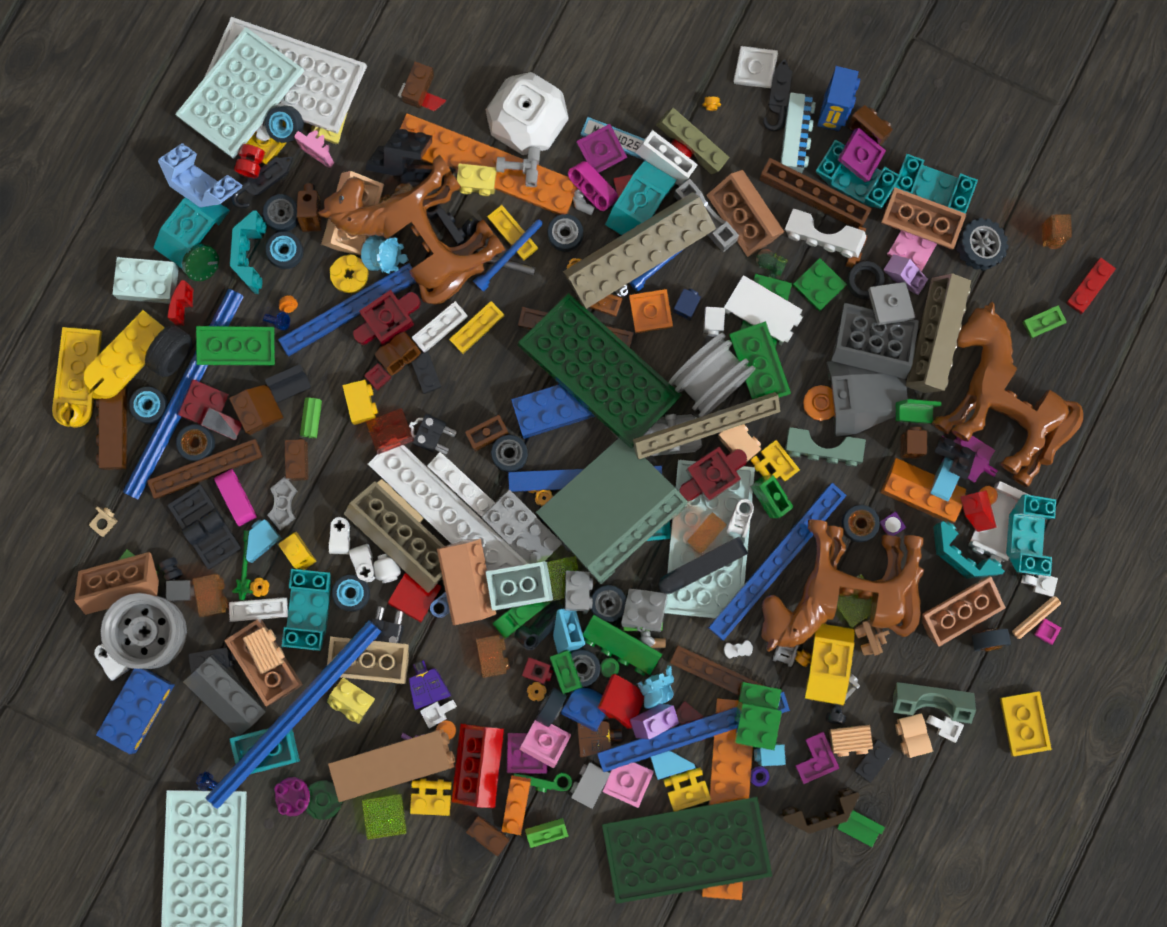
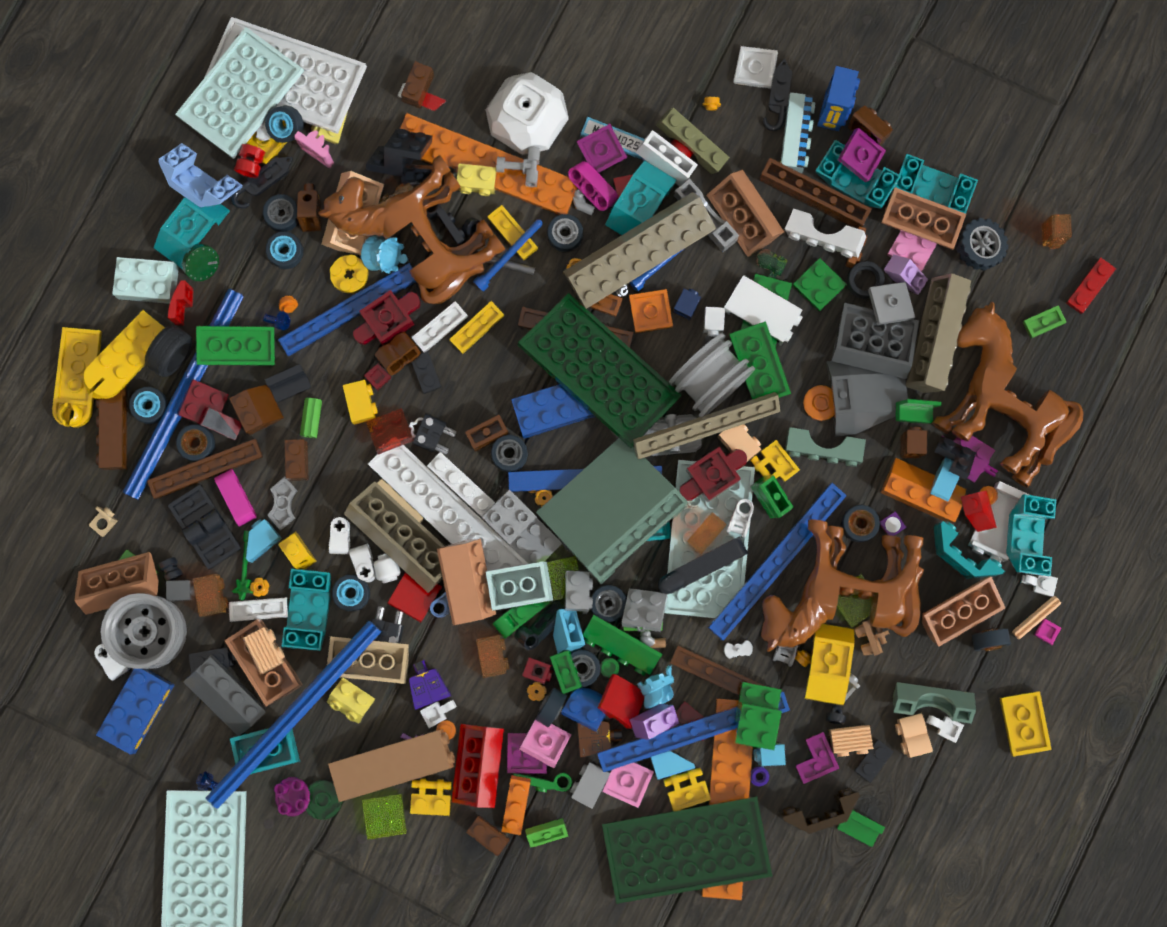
(250, 227): teal slope -> none

